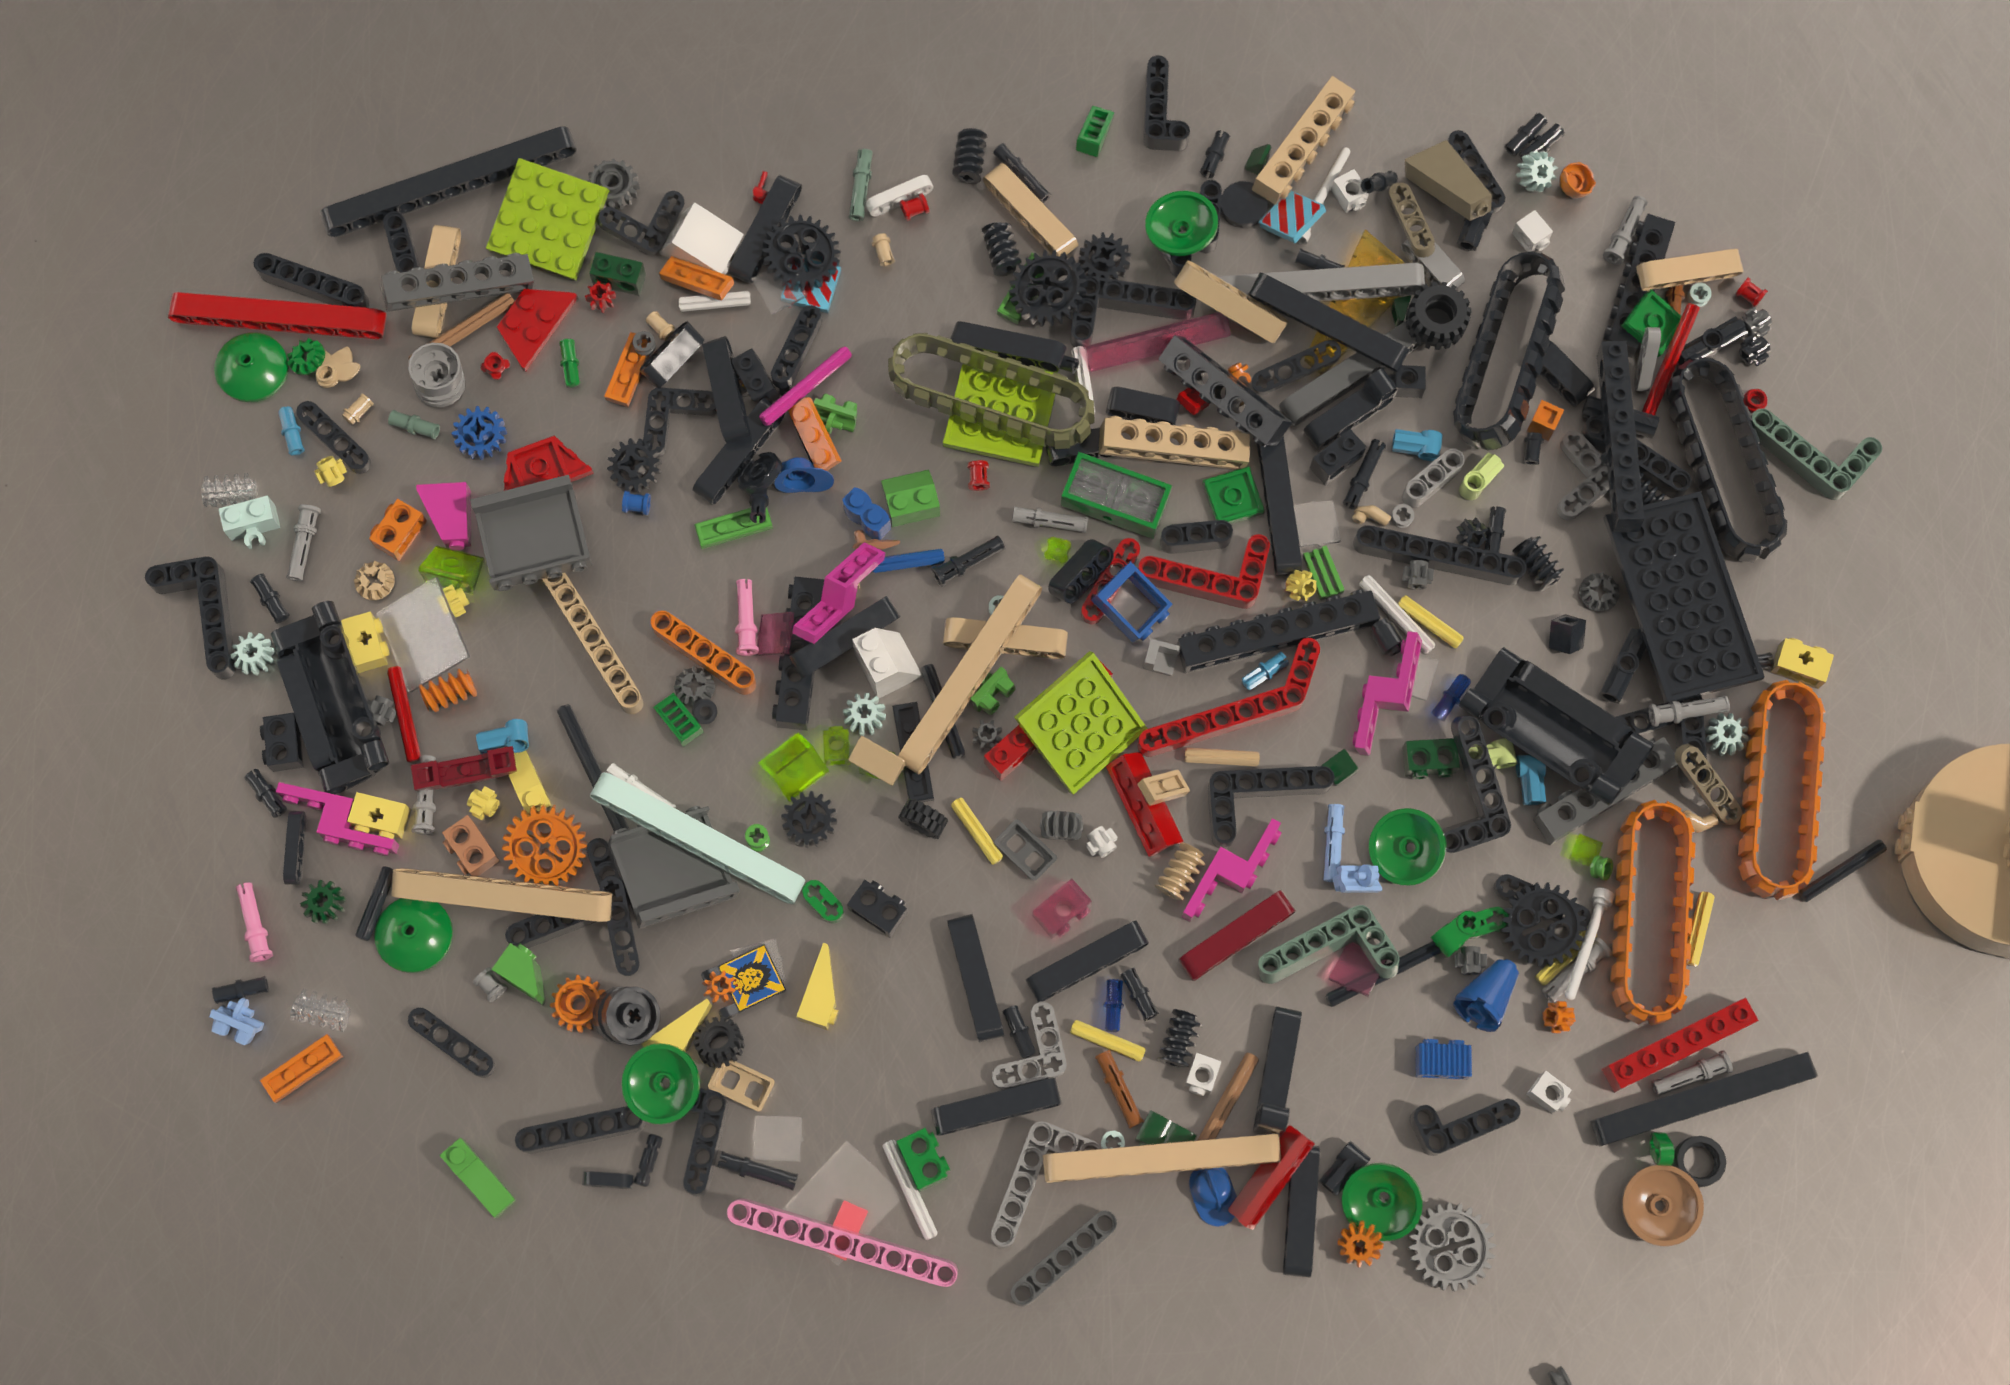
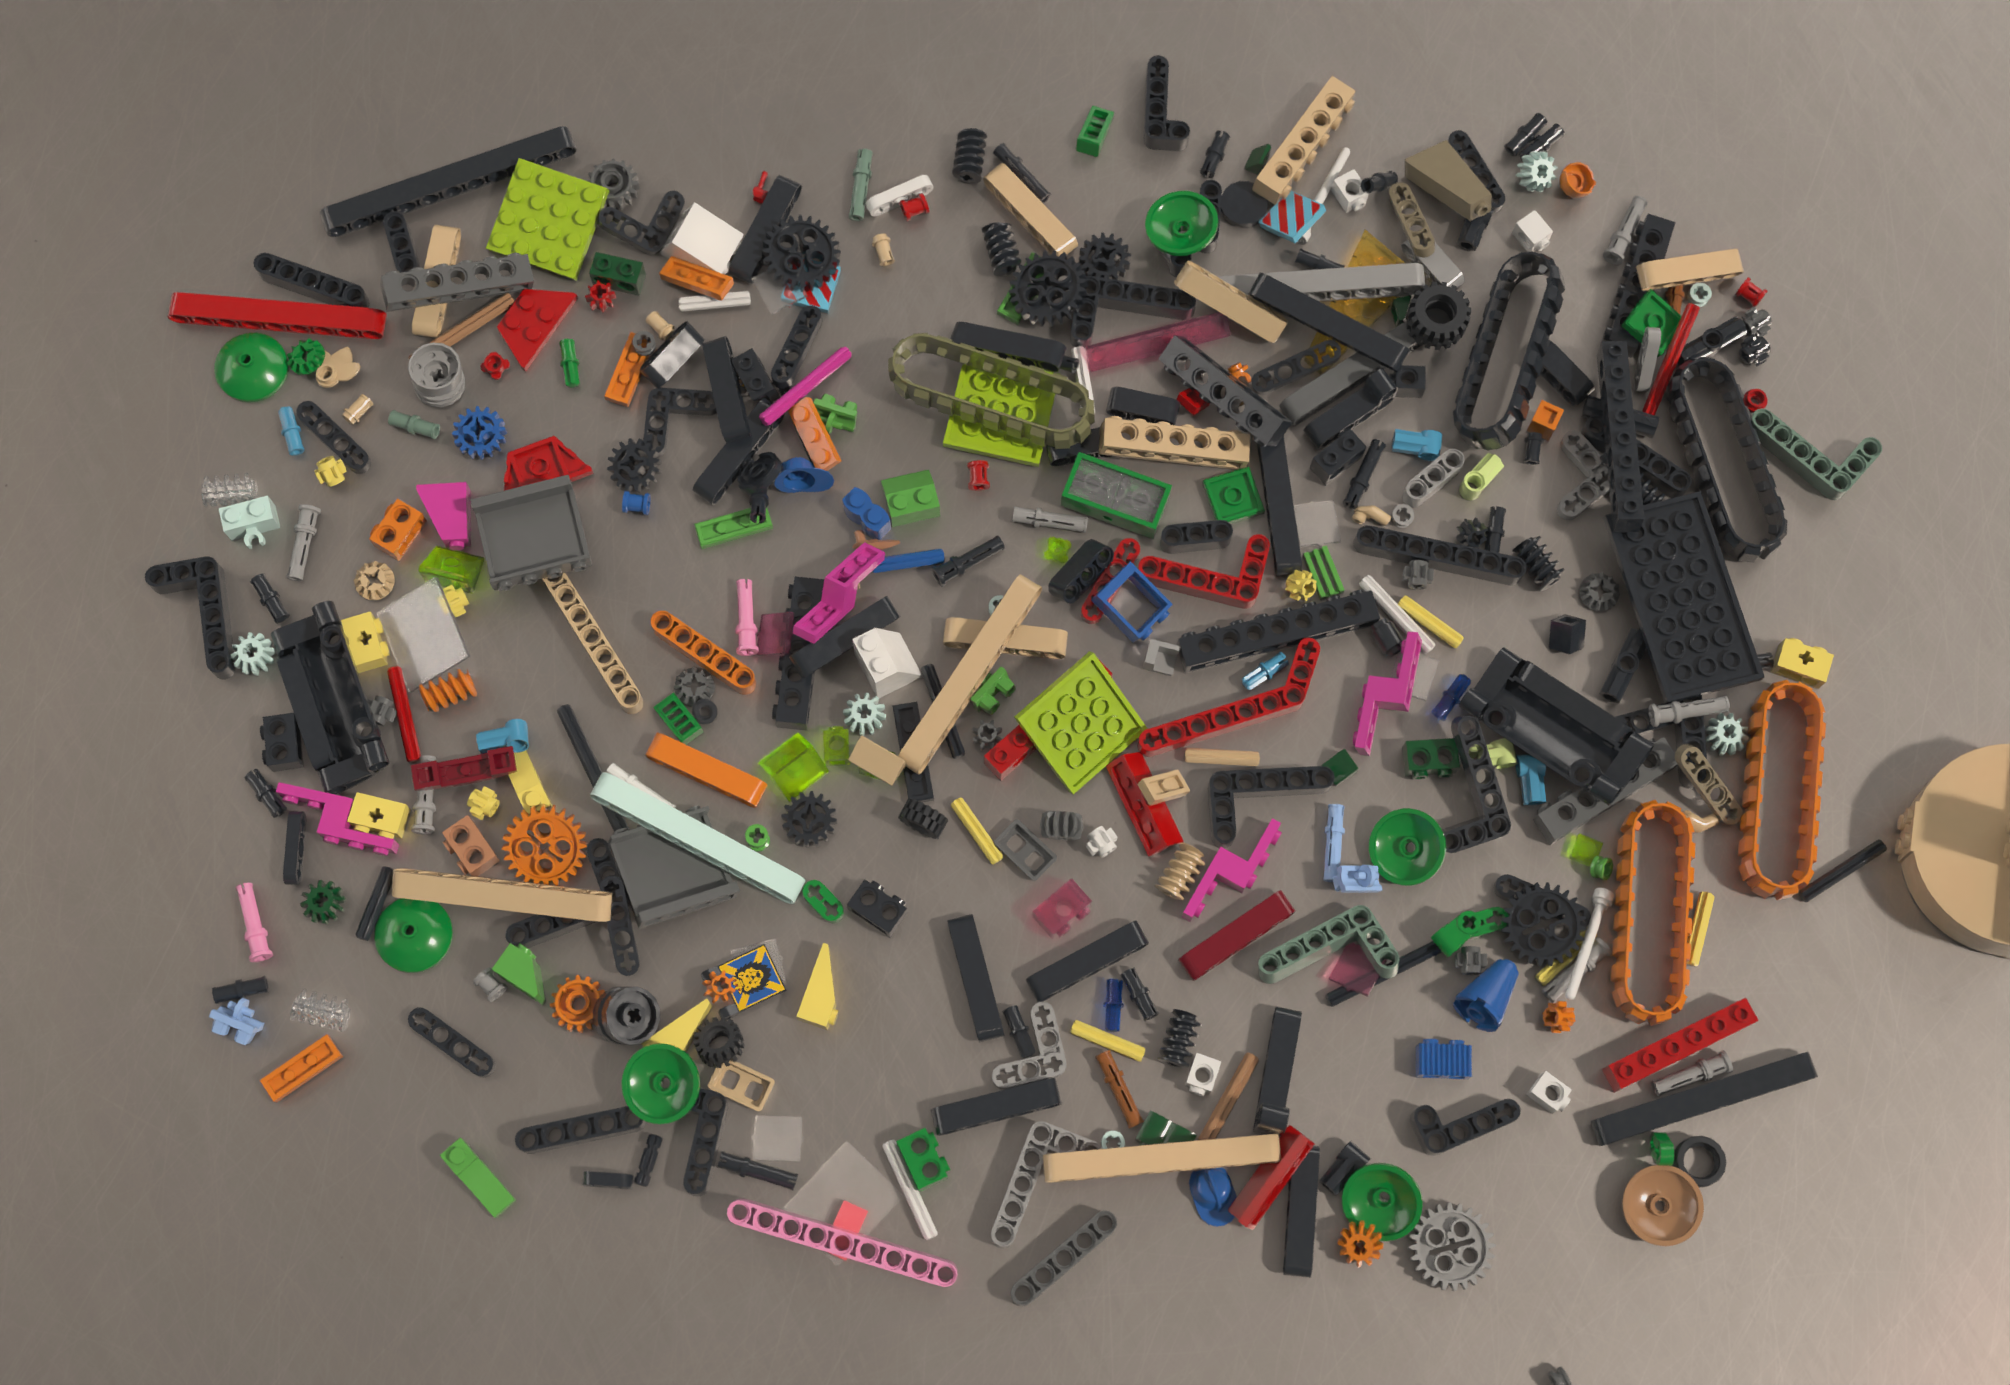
(706, 770): none -> orange beam

